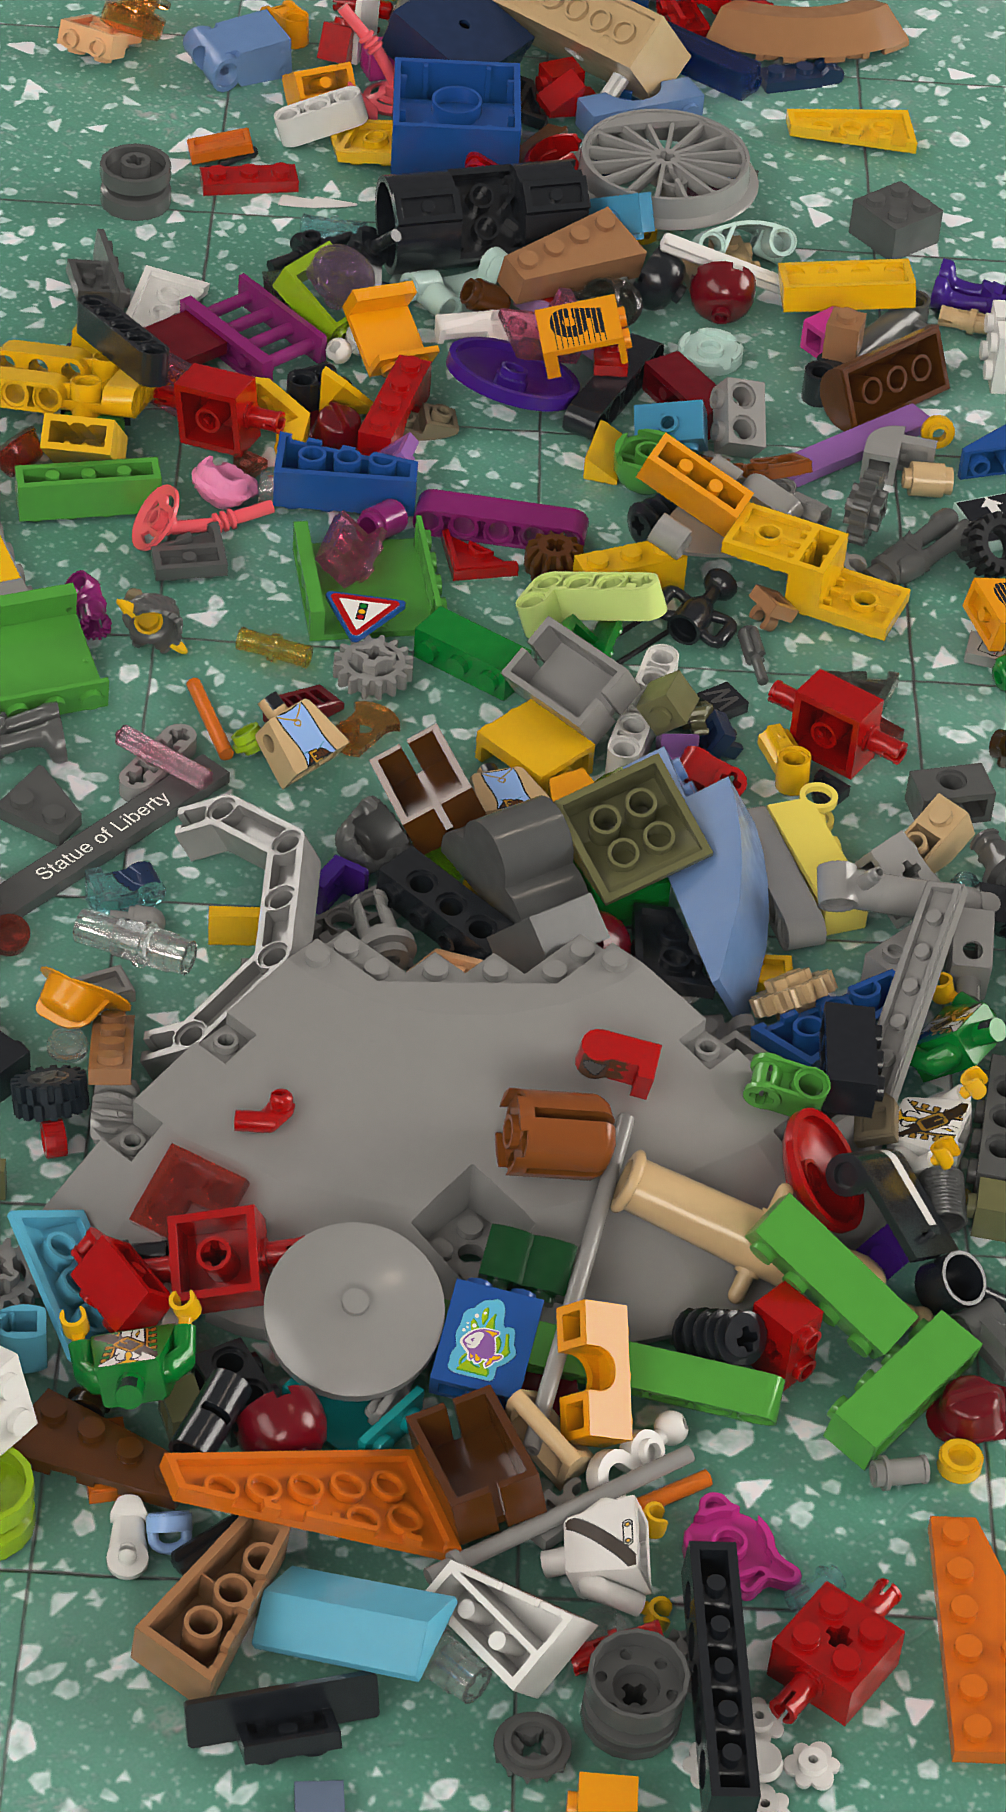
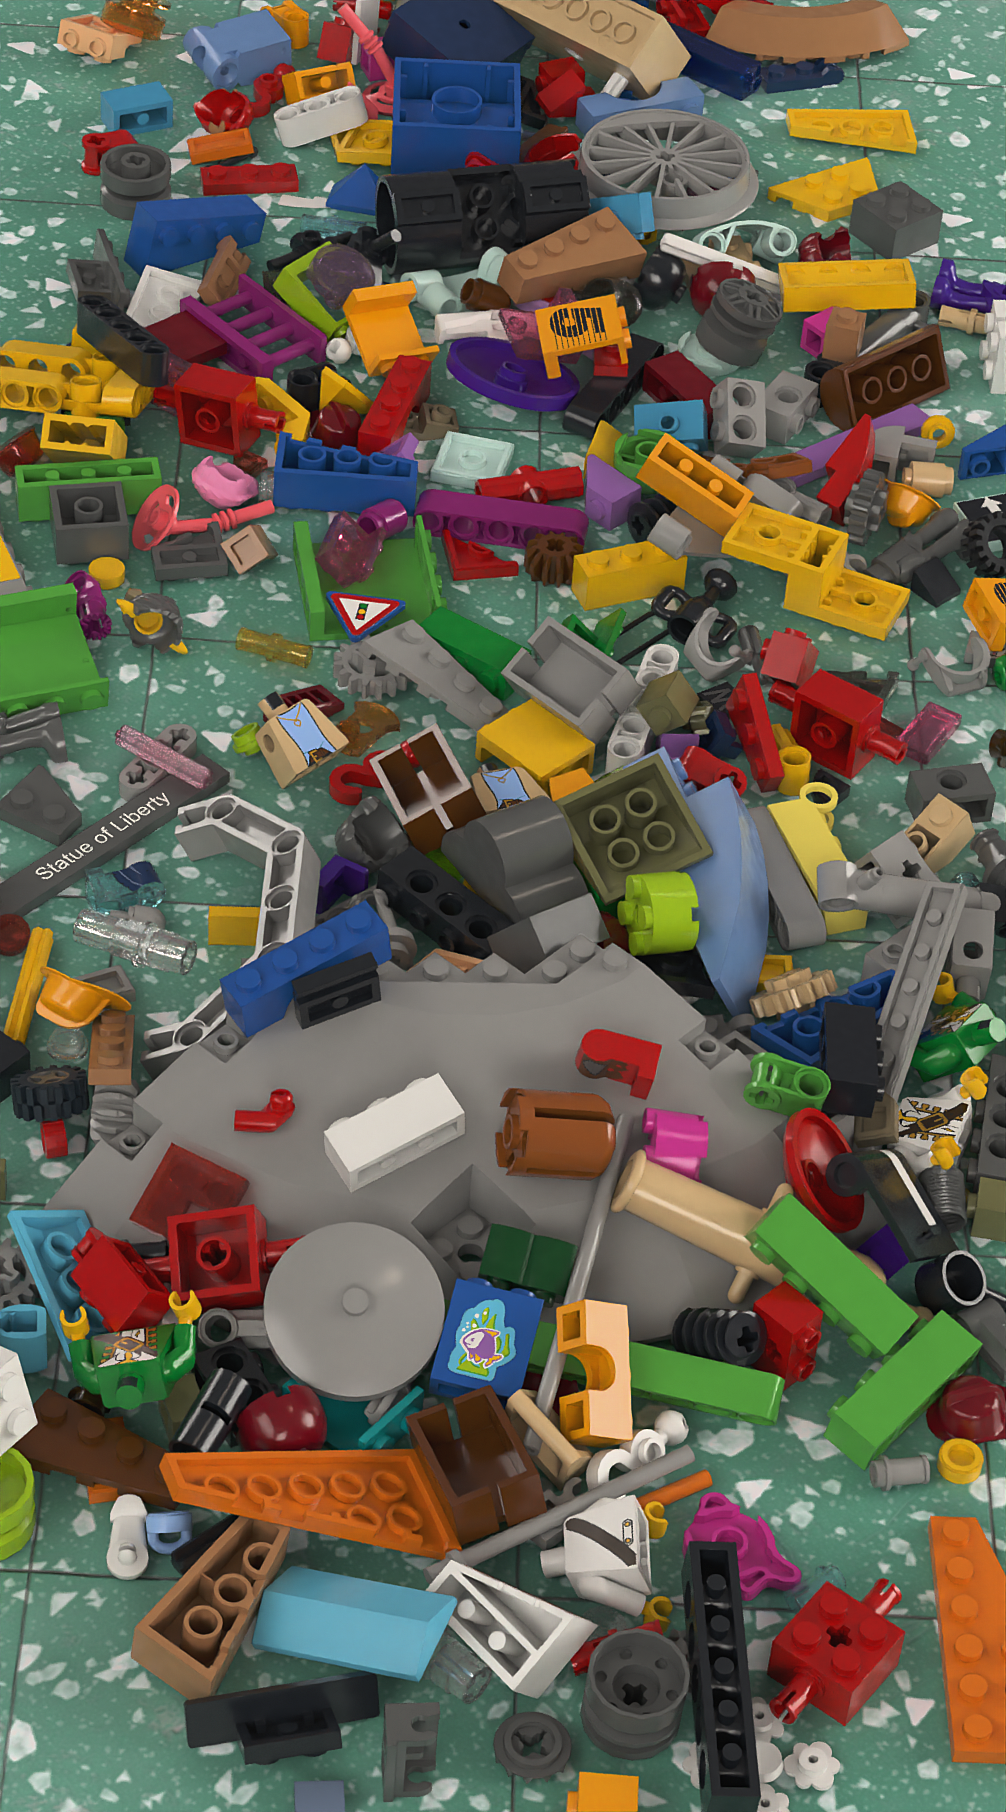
(28, 984): none -> yellow axle
(88, 522): none -> dark grey brick
(98, 144): none -> red piece
(108, 571): none -> yellow tile
(137, 108): none -> dark azure brick
(188, 229): none -> blue wedge
(210, 719): orange bar -> none
(223, 273): none -> medium nougat plate
(224, 111): none -> red hair
(244, 1324): none -> light grey piece
(249, 548): none -> medium nougat panel
(263, 988): none -> blue arch
(269, 89): none -> red piece
(336, 990): none -> black plate
(355, 192): none -> blue slope
(360, 775): none -> red piece
(394, 1131): none -> white brick
(408, 1747): none -> dark grey hinge
(438, 675): none -> light grey wing
(470, 458): none -> light aqua tile
(534, 486): none -> red piece
(591, 597): yellowish green beam -> none
(608, 493): none -> medium lavender slope
(659, 913): none -> lime brick
(676, 1140): none -> dark pink cylinder
(699, 655): none -> light grey helmet
(739, 322): none -> dark grey wheel
(755, 733): none -> red wing
(772, 605): medium nougat tile -> none
(788, 405): none -> light grey brick
(788, 657): none -> red brick
(828, 192): none -> yellow wing
(832, 248): none -> dark red hair
(847, 467): none -> red slope
(908, 505): none -> light orange piece
(929, 732): none -> clear pink tile
(934, 583): none -> black slope
(956, 682): none -> light grey helmet

